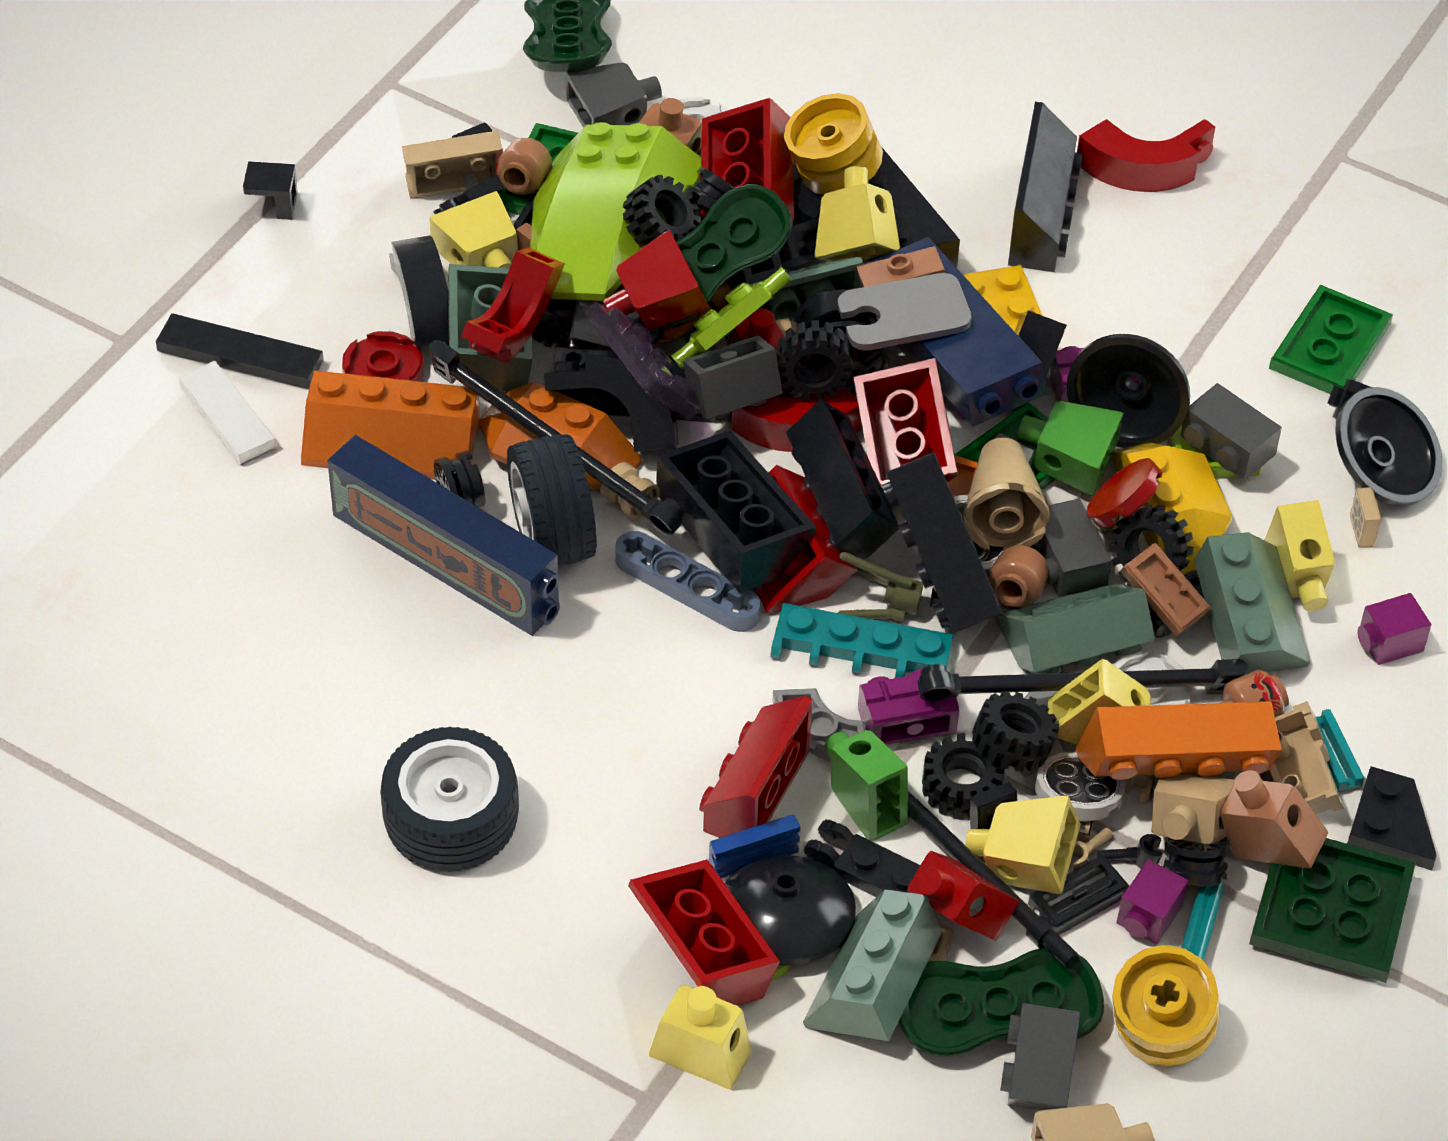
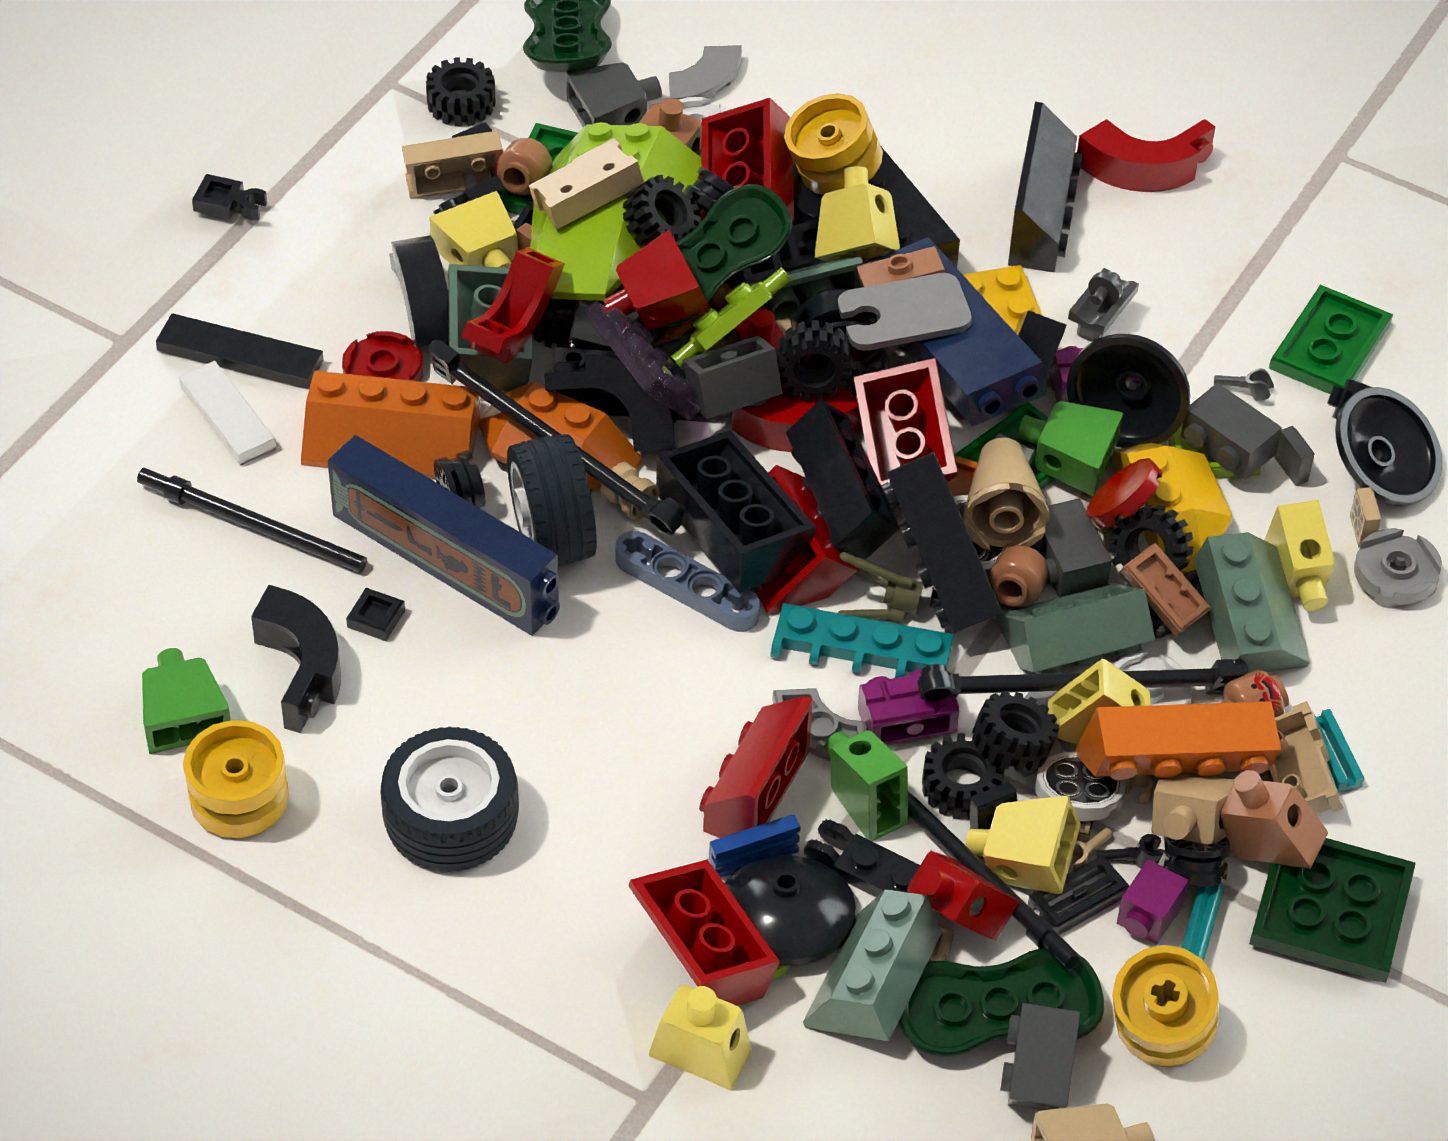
(179, 701): none -> bright green torso
(181, 491): none -> black bar
(225, 196): none -> black plate
(236, 779): none -> yellow wheel
(273, 180): black panel -> none
(305, 633): none -> black arch
(375, 614): none -> black tile
(464, 105): none -> black tyre
(586, 183): none -> tan piece
(710, 73): none -> light grey tile
(1101, 303): none -> dark grey hips
(1257, 381): none -> dark grey hand
(1294, 455): none -> dark grey tile
(1393, 819): black wing -> none
(1394, 586): none -> light grey plate
(1394, 628): magenta brick -> none

